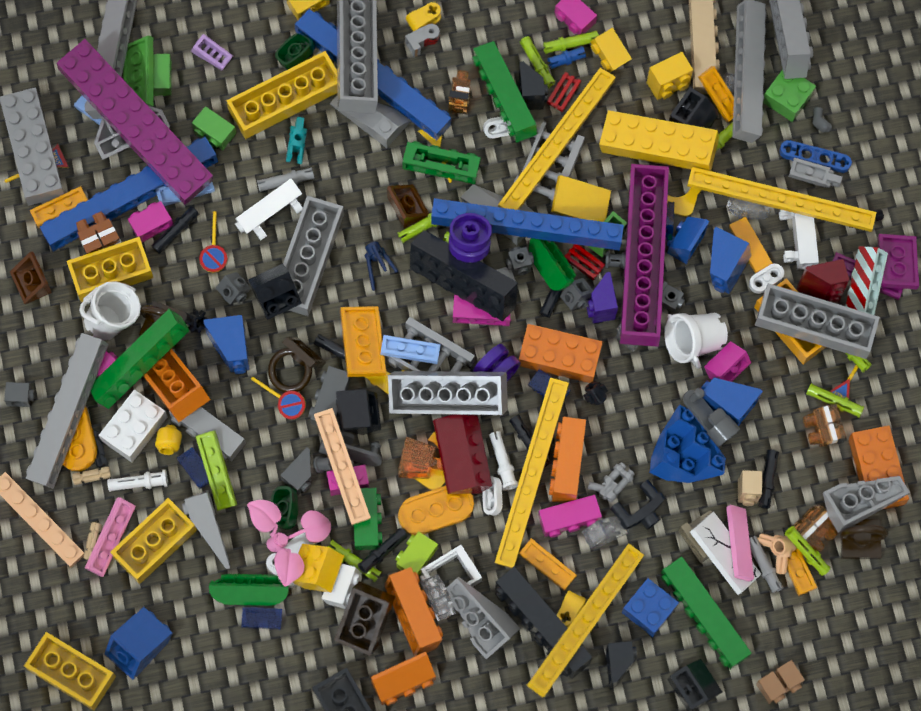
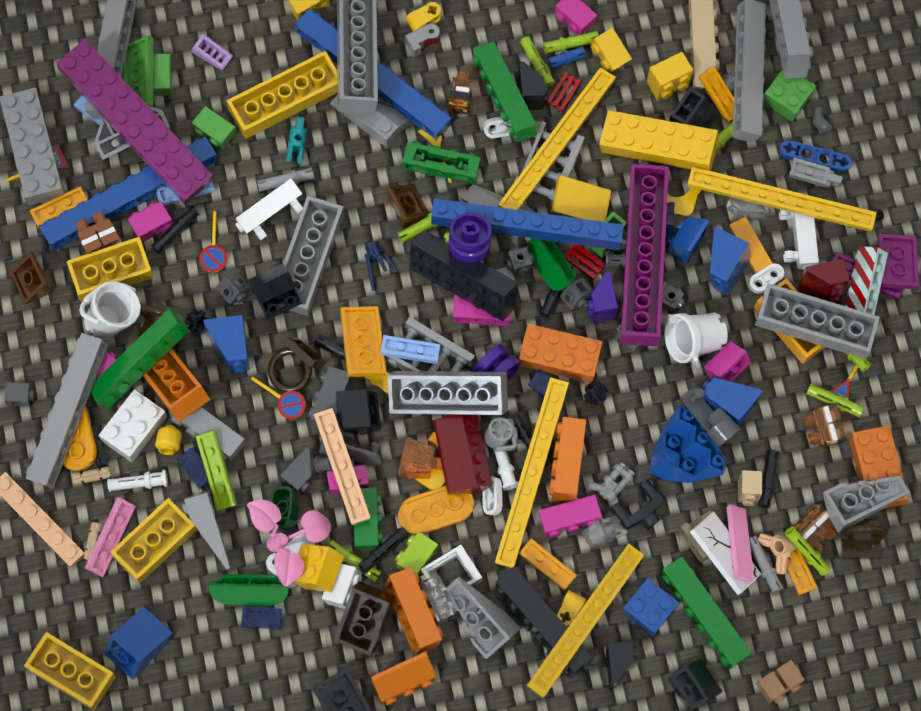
(295, 50): dark green piece -> none
(499, 433): none -> light grey piece

